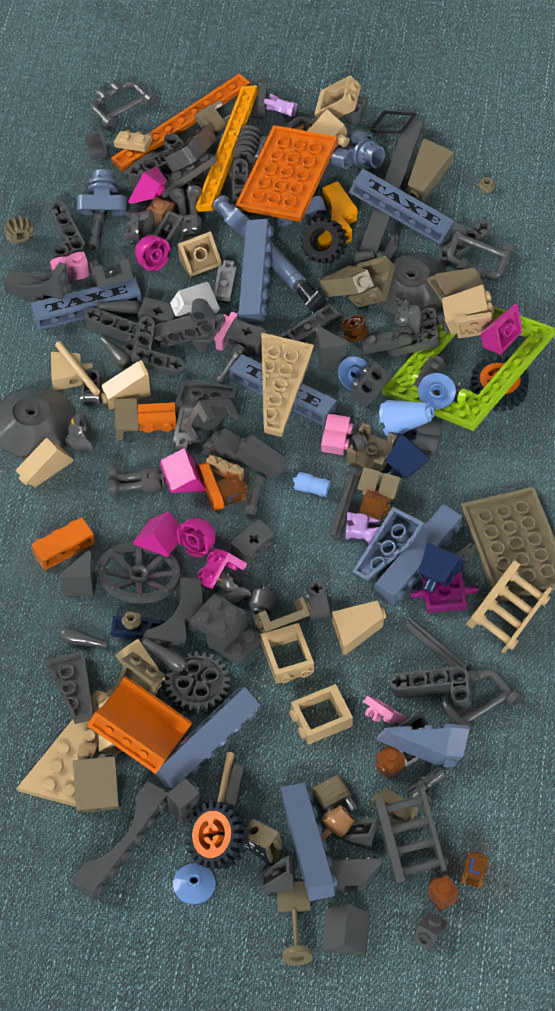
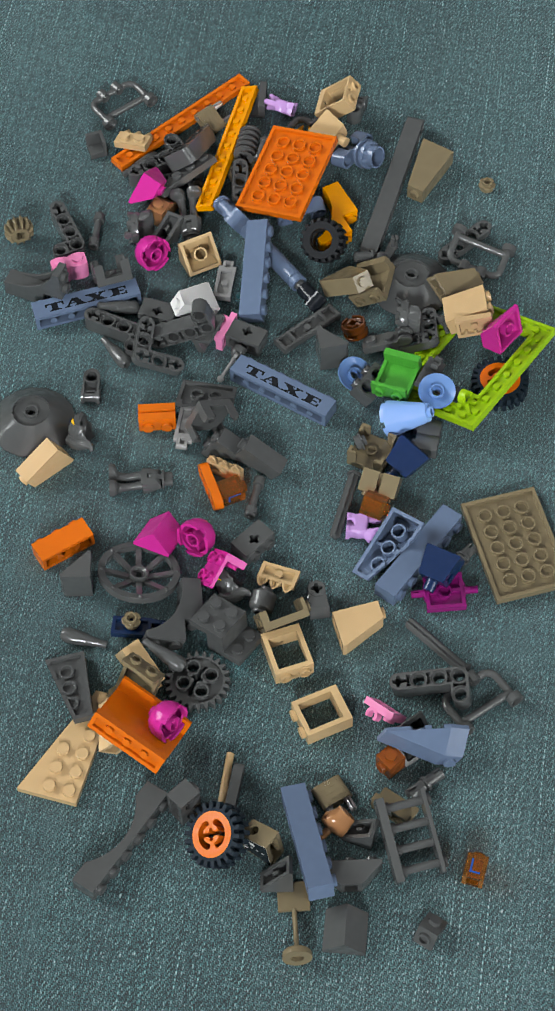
(63, 374): tan torso -> none
(78, 369): tan bar -> none
(95, 783): dark tan panel -> none
(103, 195): sand blue beam -> none
(125, 416): dark tan panel -> none
(128, 384): tan slope -> none
(166, 719): none -> dark pink cylinder
(182, 473): slope -> none
(197, 892): medium blue dish -> none
(207, 736): sand blue brick -> none
(278, 576): none -> tan plate
(282, 373): tan wing -> none
(310, 484): light blue piece -> none
(336, 434): bright pink brick -> none
(397, 375): none -> bright green panel
(401, 206): sand blue brick -> none
(412, 114): black piece -> none
(442, 892): dark orange brick -> none
(491, 604): tan fence -> none

